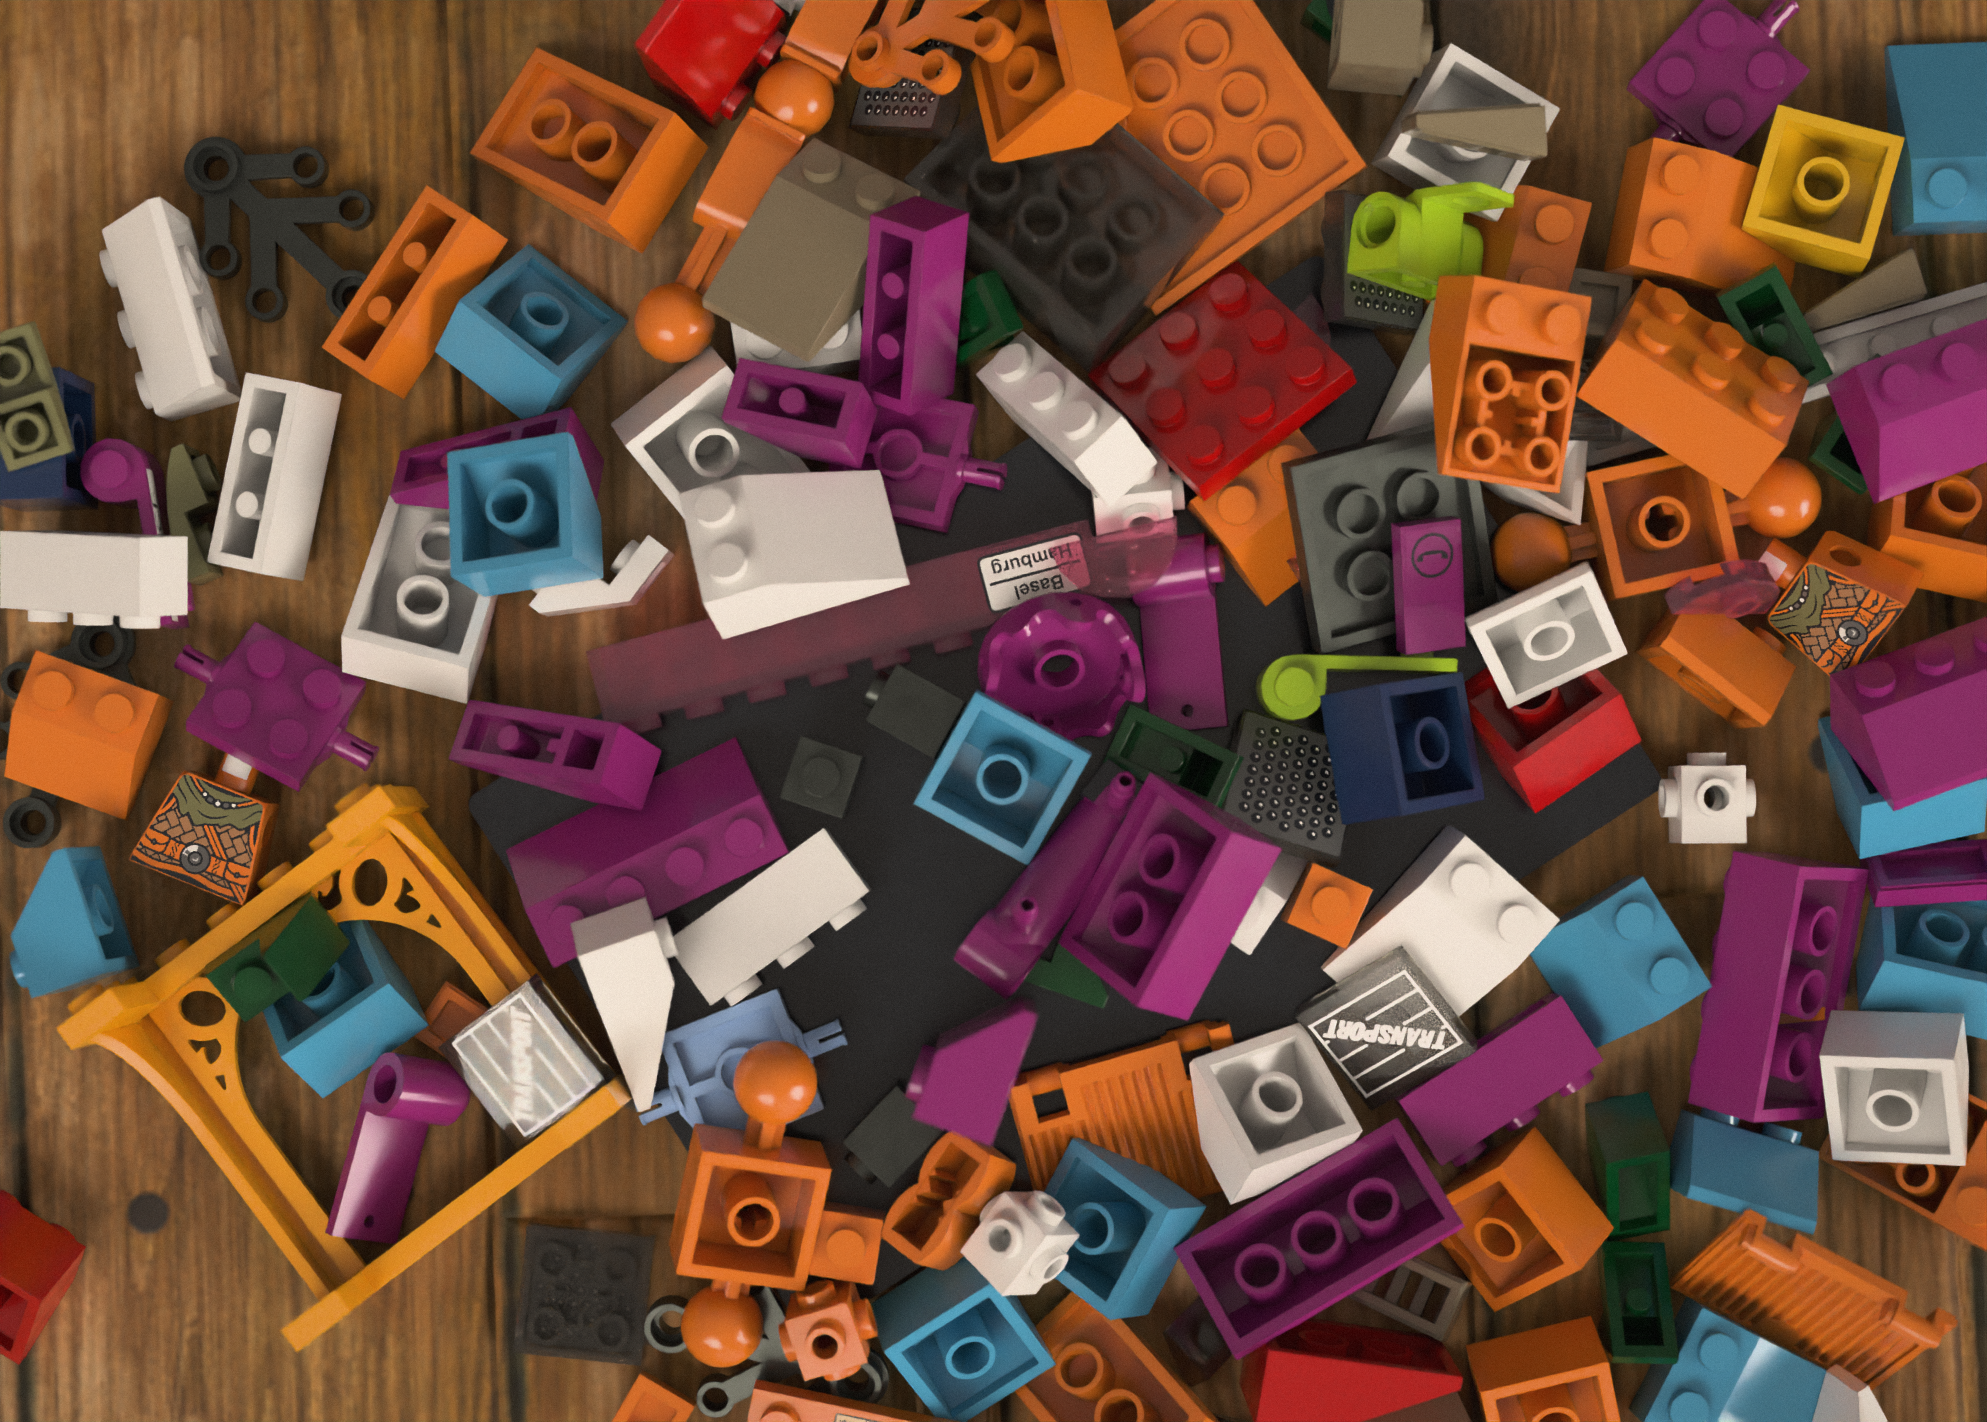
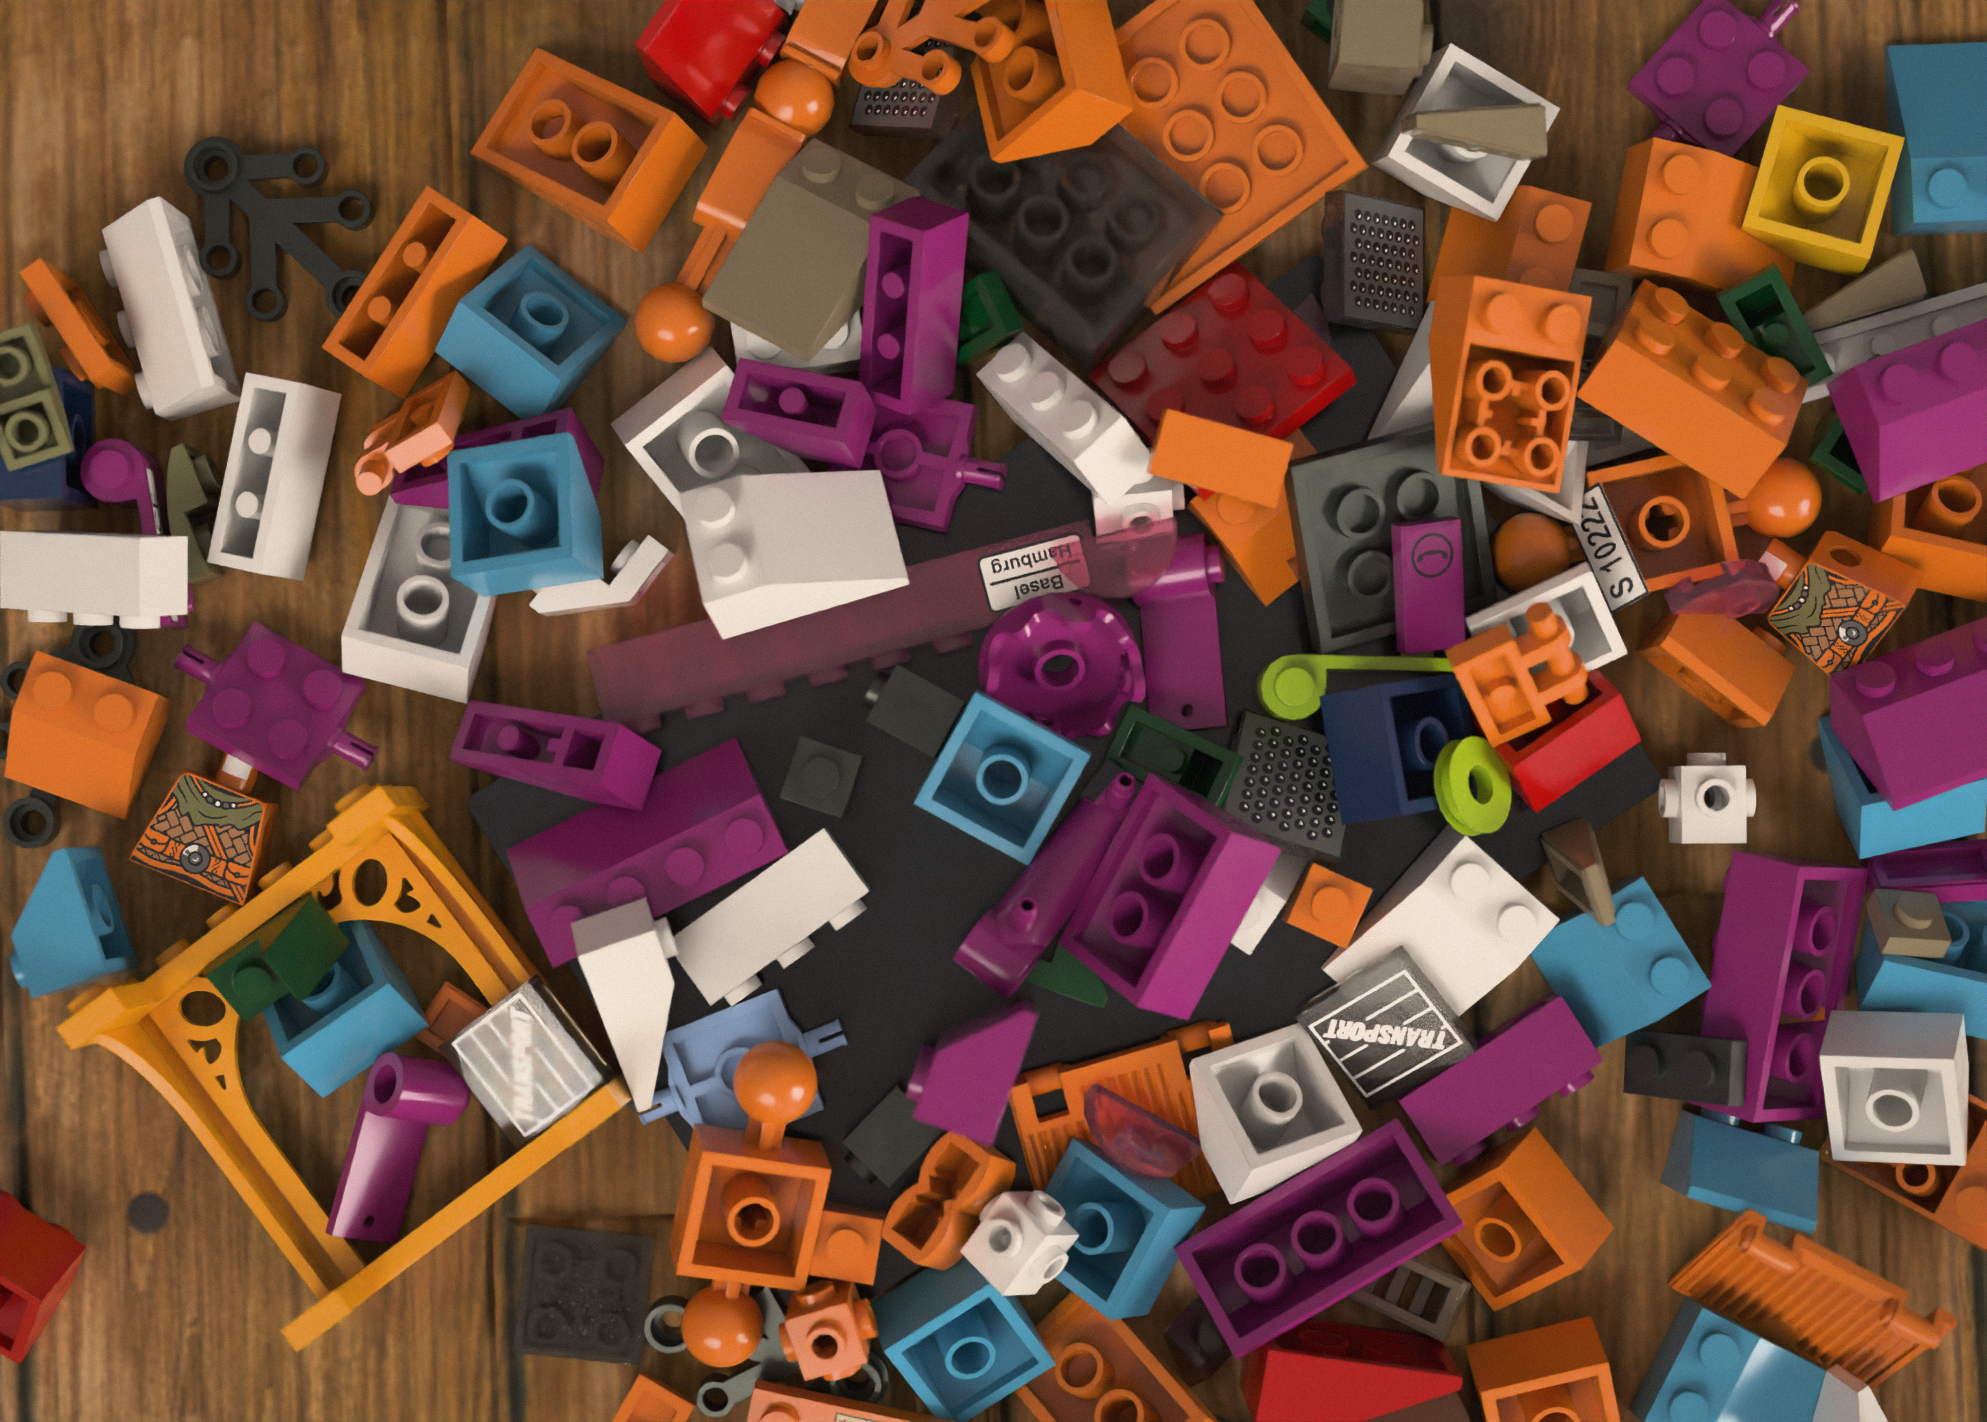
(90, 344): none -> orange plate
(415, 434): none -> orange plate
(1137, 1137): none -> clear pink plate
(1219, 458): none -> orange tile
(1421, 236): lime piece -> none
(1452, 788): none -> lime piece
(1497, 676): none -> orange plate
(1580, 868): none -> dark tan slope
(1608, 552): none -> white sticker
(1629, 1164): dark green slope -> none
(1636, 1303): dark green slope -> none
(1685, 1067): none -> pearl dark grey plate
(1908, 923): none -> dark tan plate

